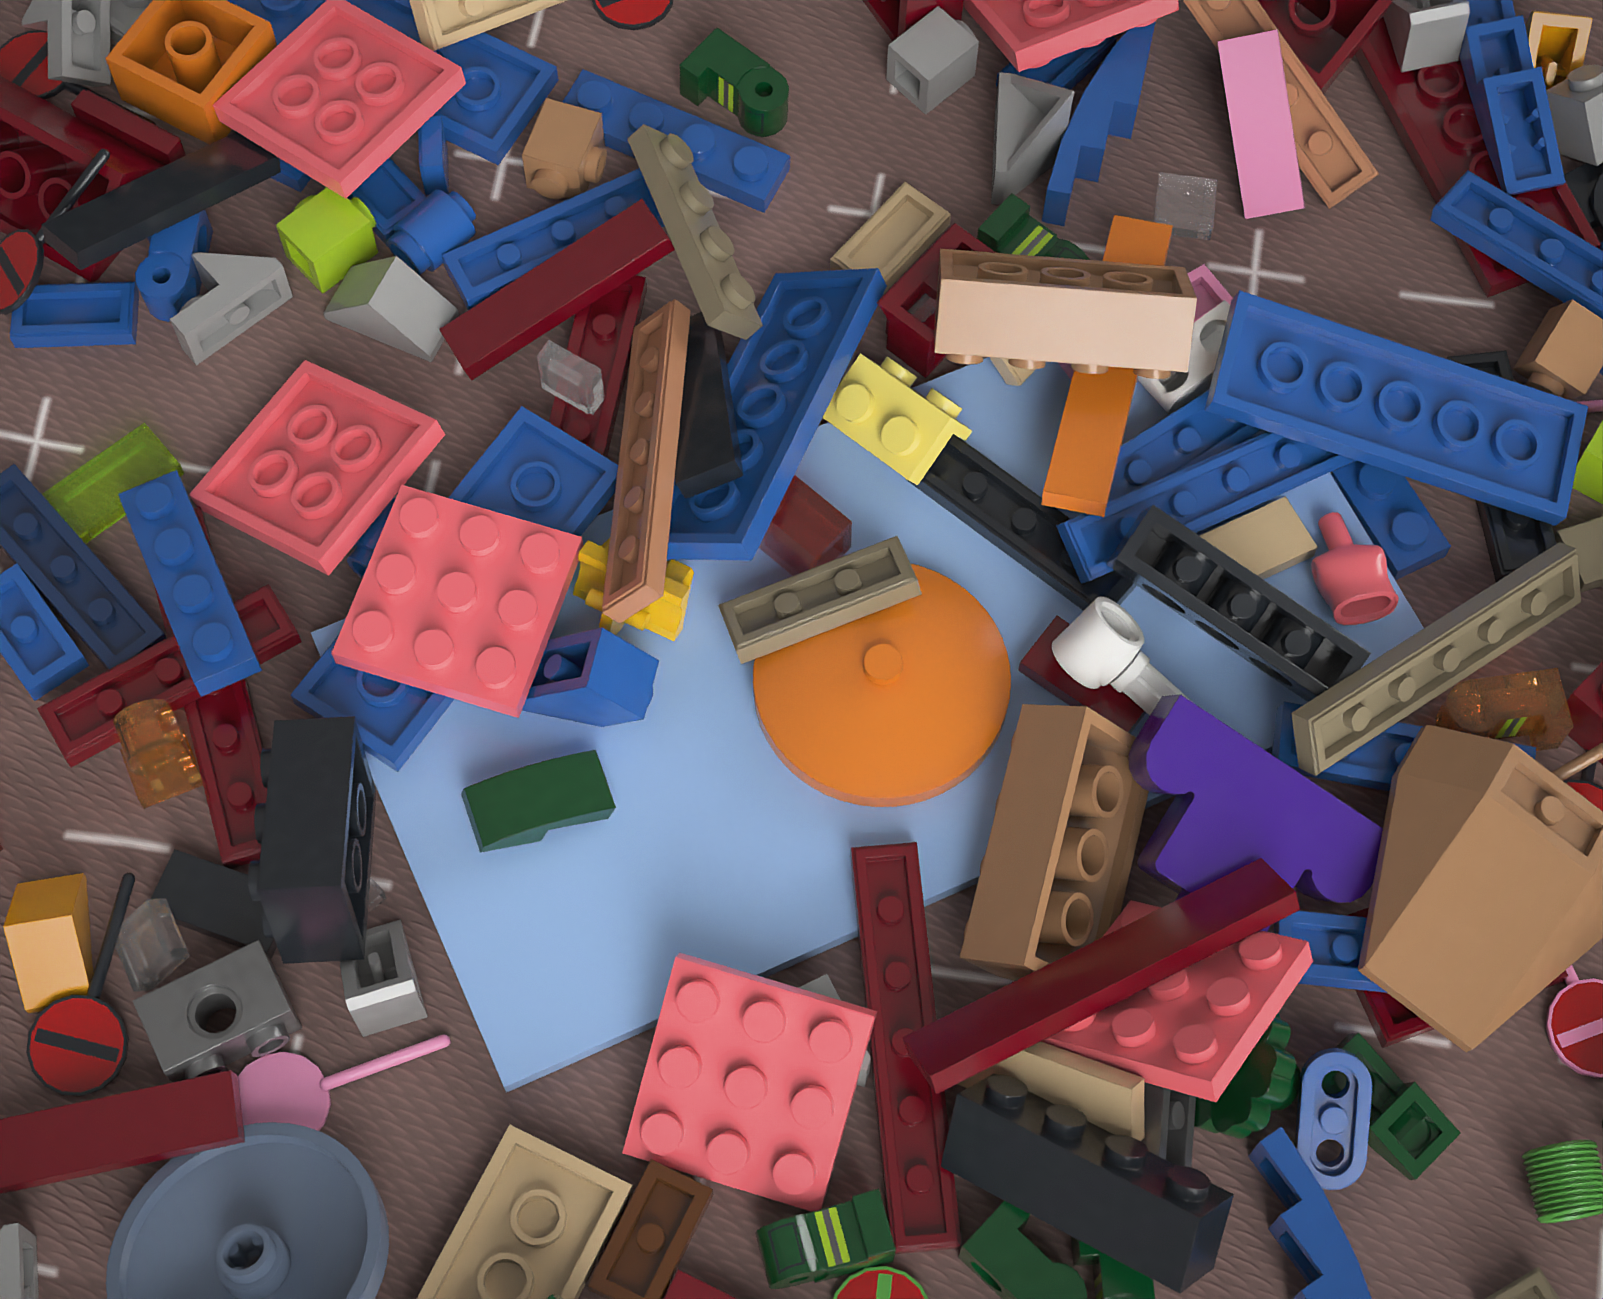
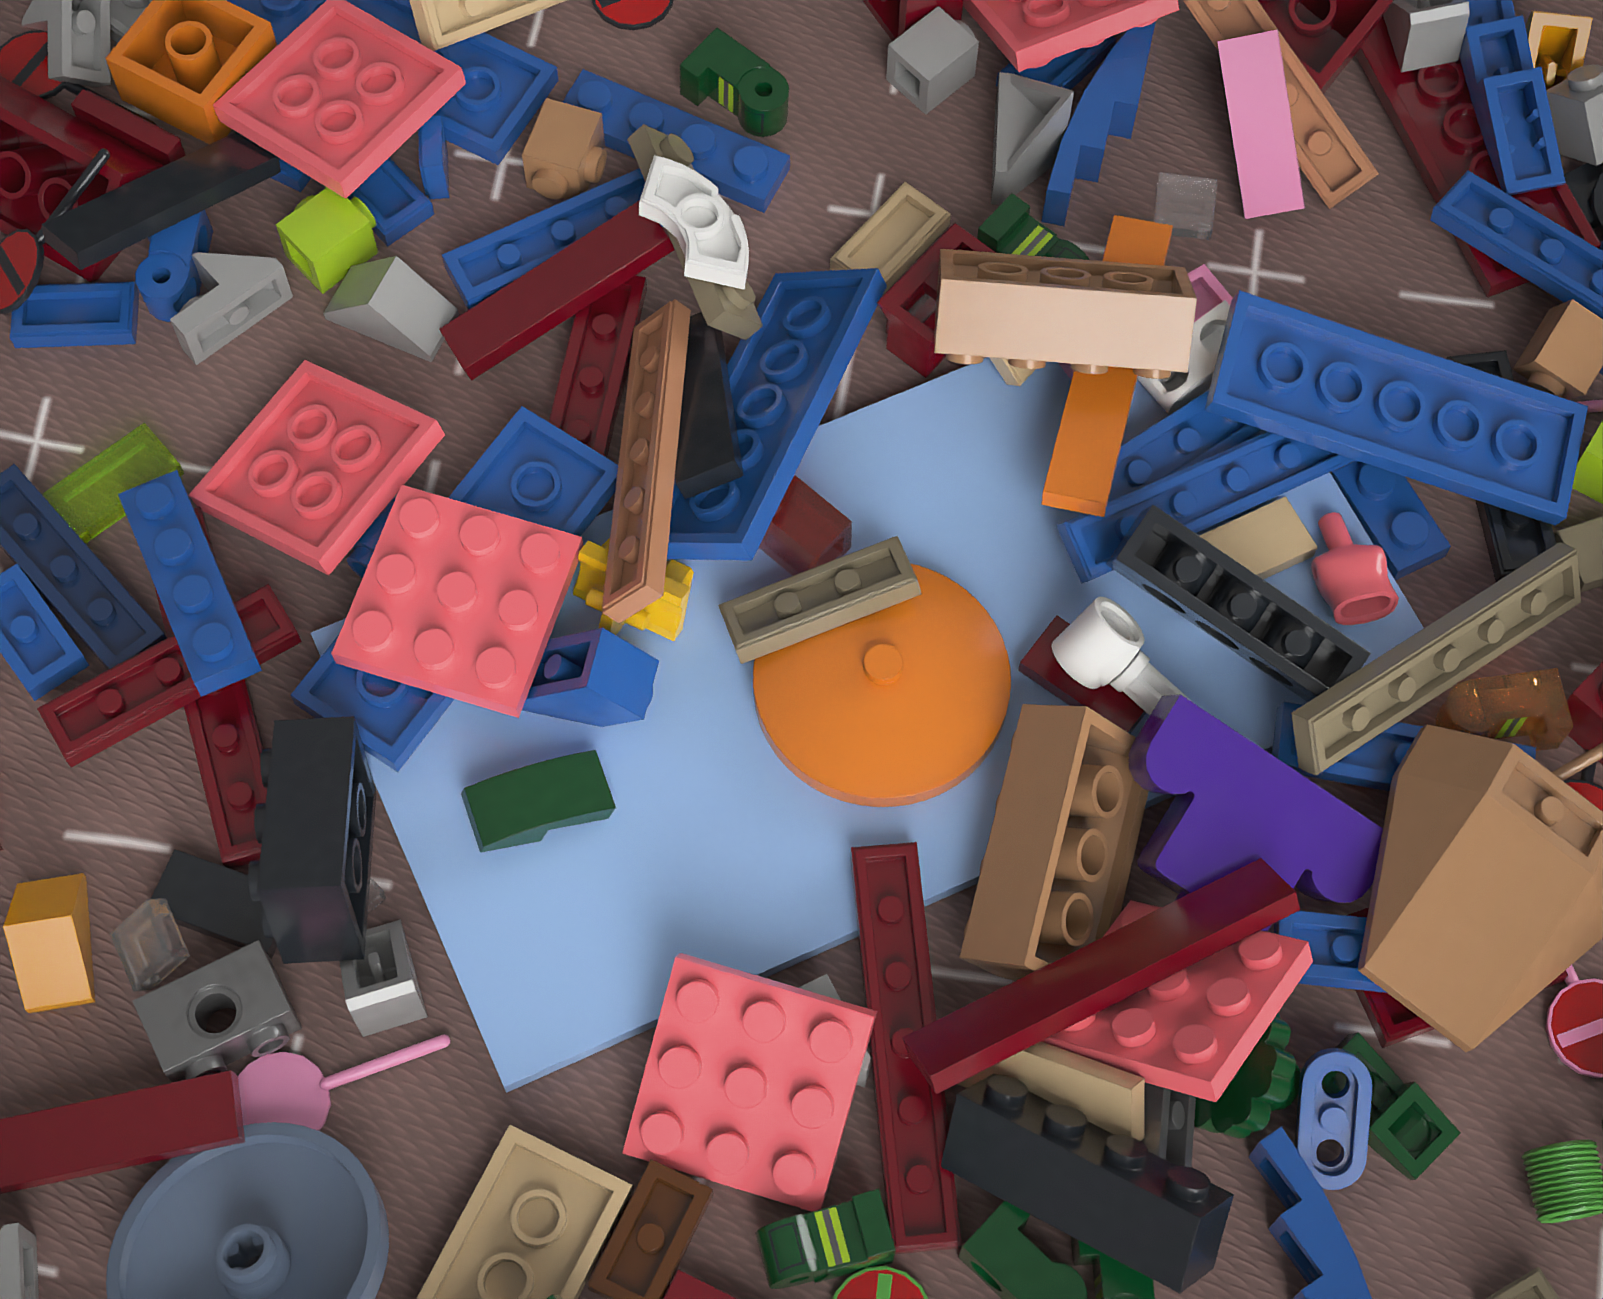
(80, 1039): piece -> none
(156, 752): clear orange leg -> none
(432, 229): blue brick -> none
(570, 378): clear tile -> none
(699, 219): none -> white tile
(892, 419): light yellow bracket -> none
(1013, 521): black tile -> none

